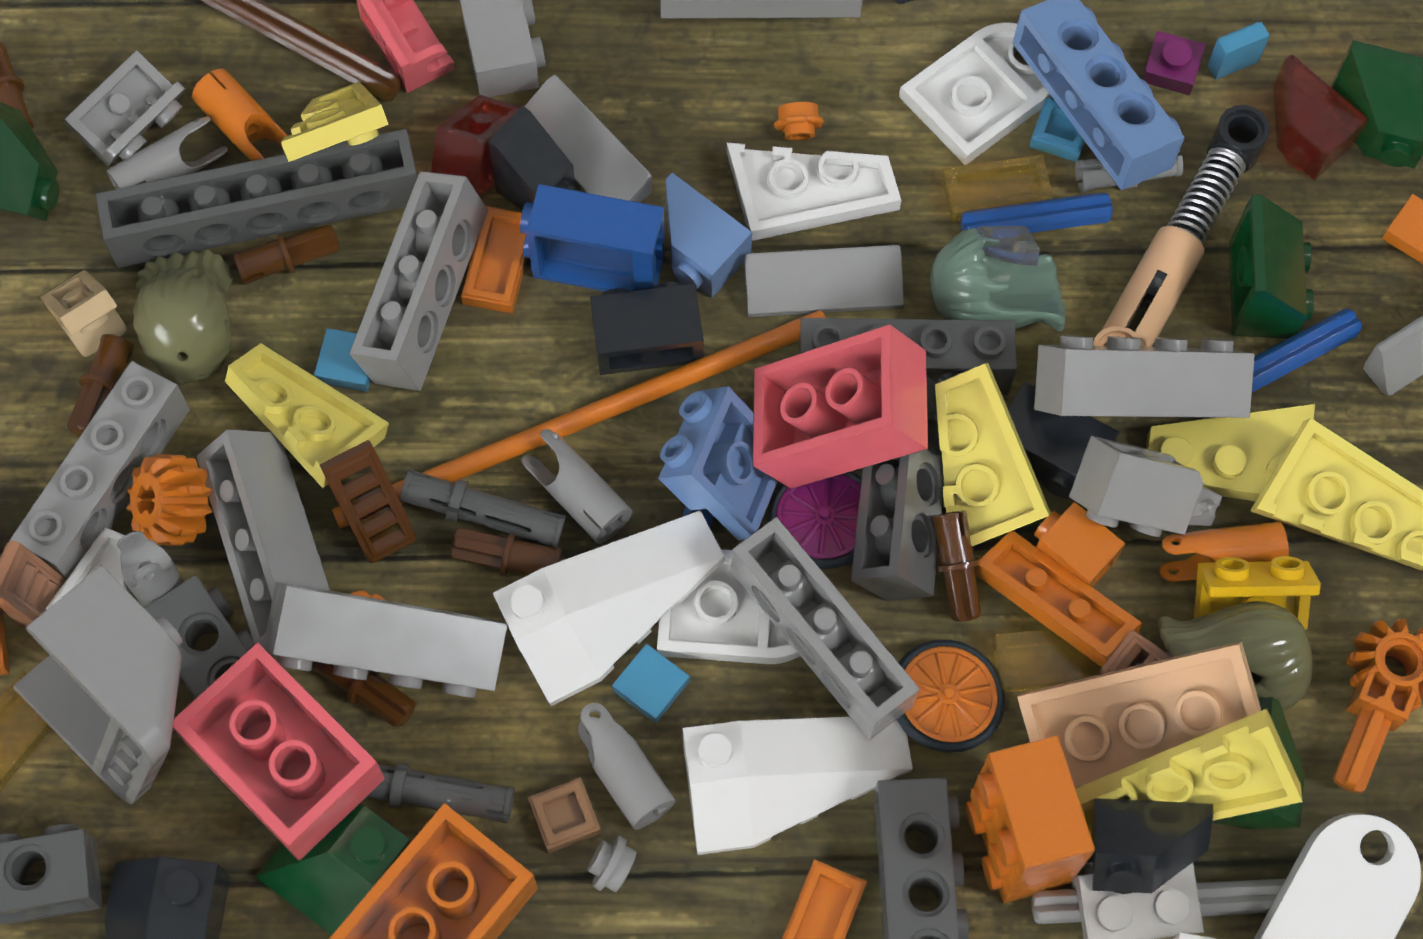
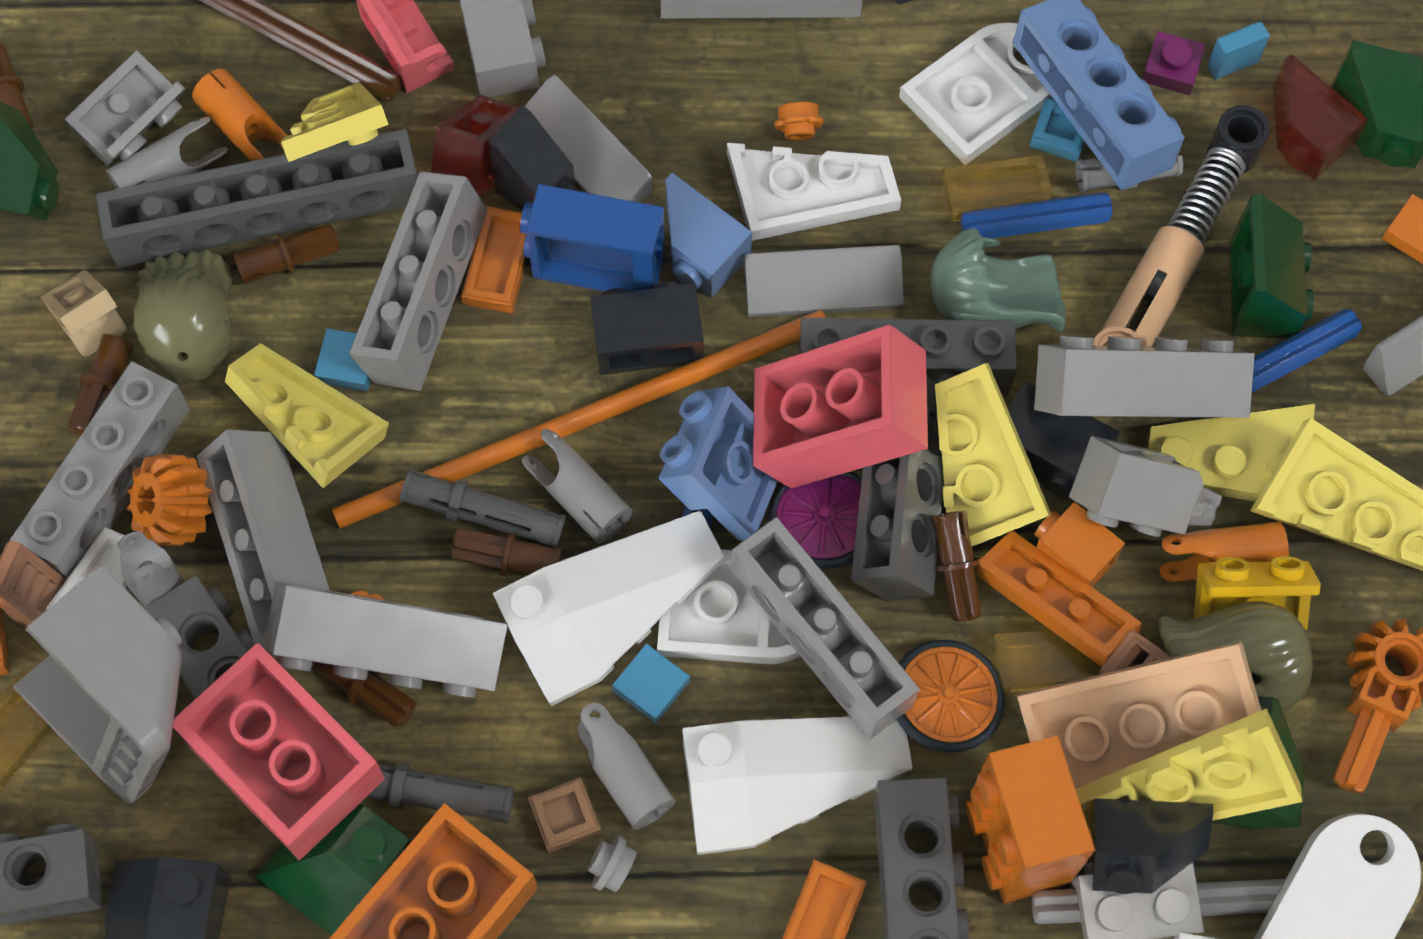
(382, 531): reddish brown slope -> none
(1015, 244): clear tile -> none

